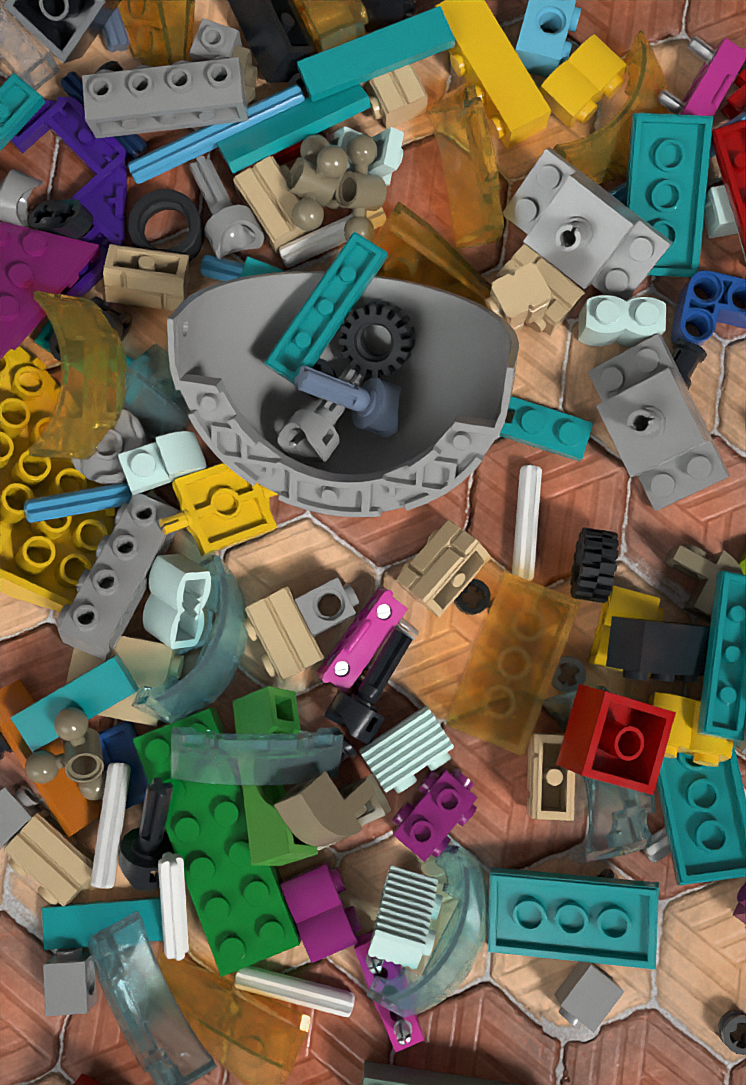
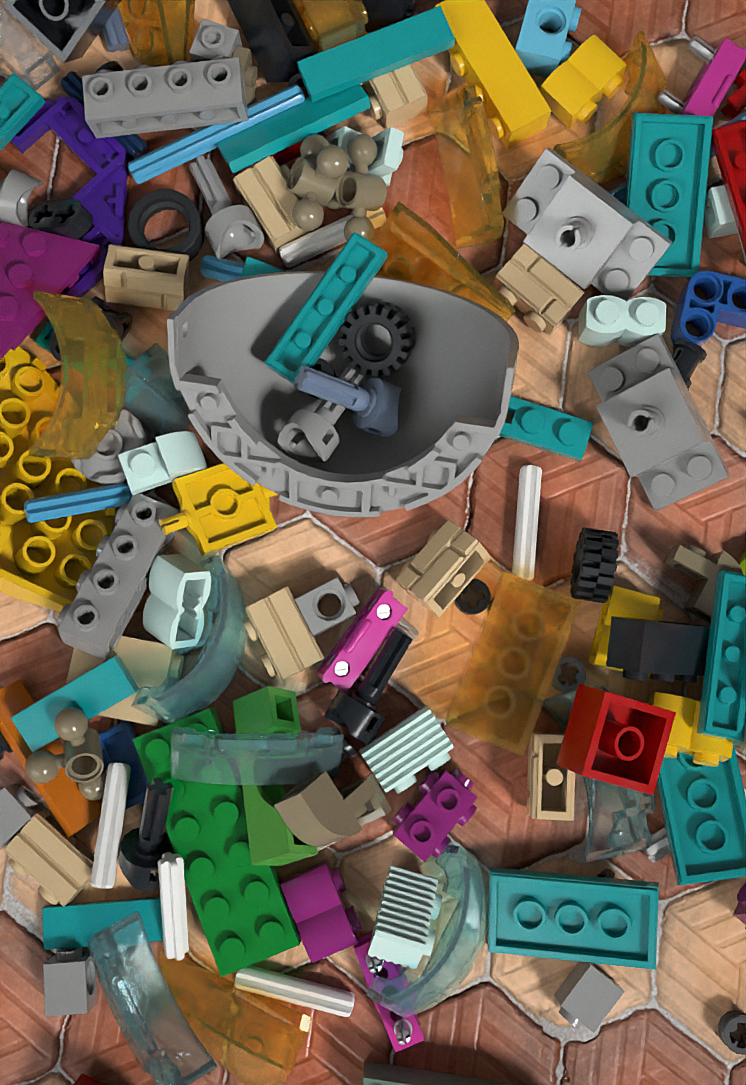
(520, 296): tan brick -> none

